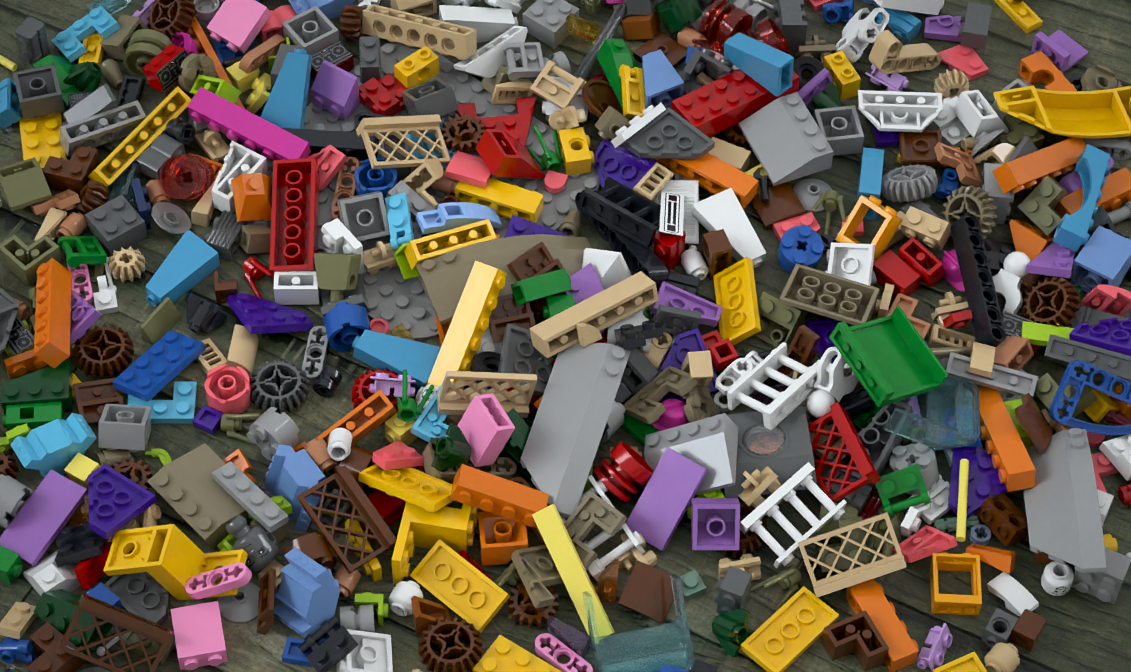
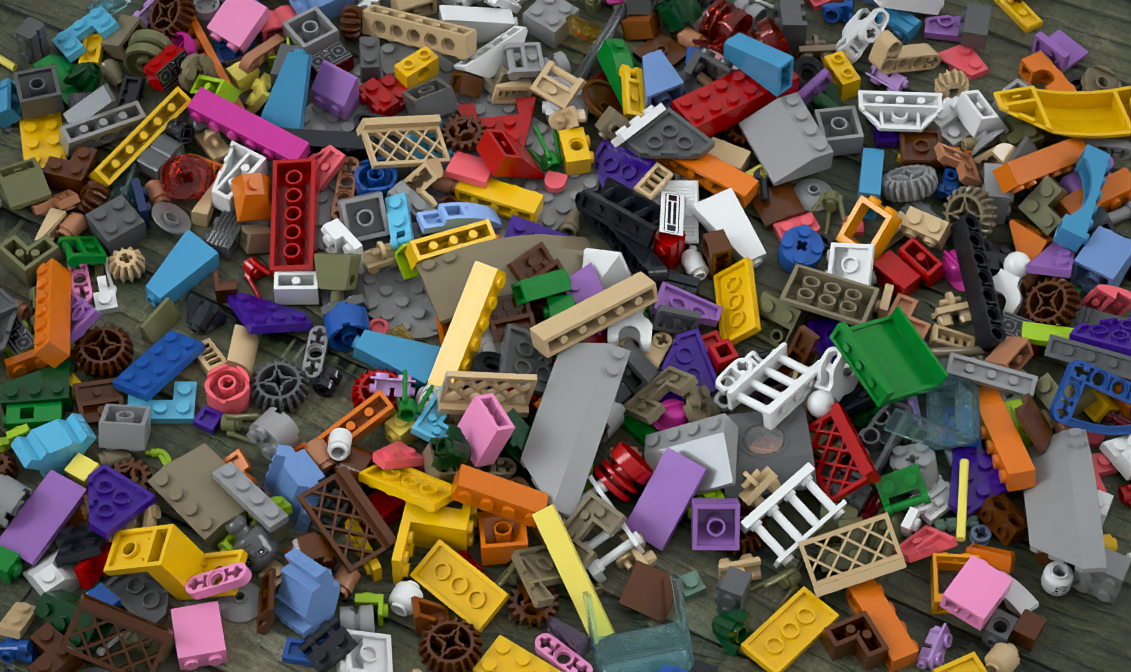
(466, 84): none -> reddish brown panel
(587, 334): tan tile -> none
(609, 583): clear orange slope -> none
(634, 336): black plate -> none
(699, 366): tan panel -> none
(958, 320): red plate -> none
(976, 592): none -> bright pink brick
(981, 359): tan slope -> none

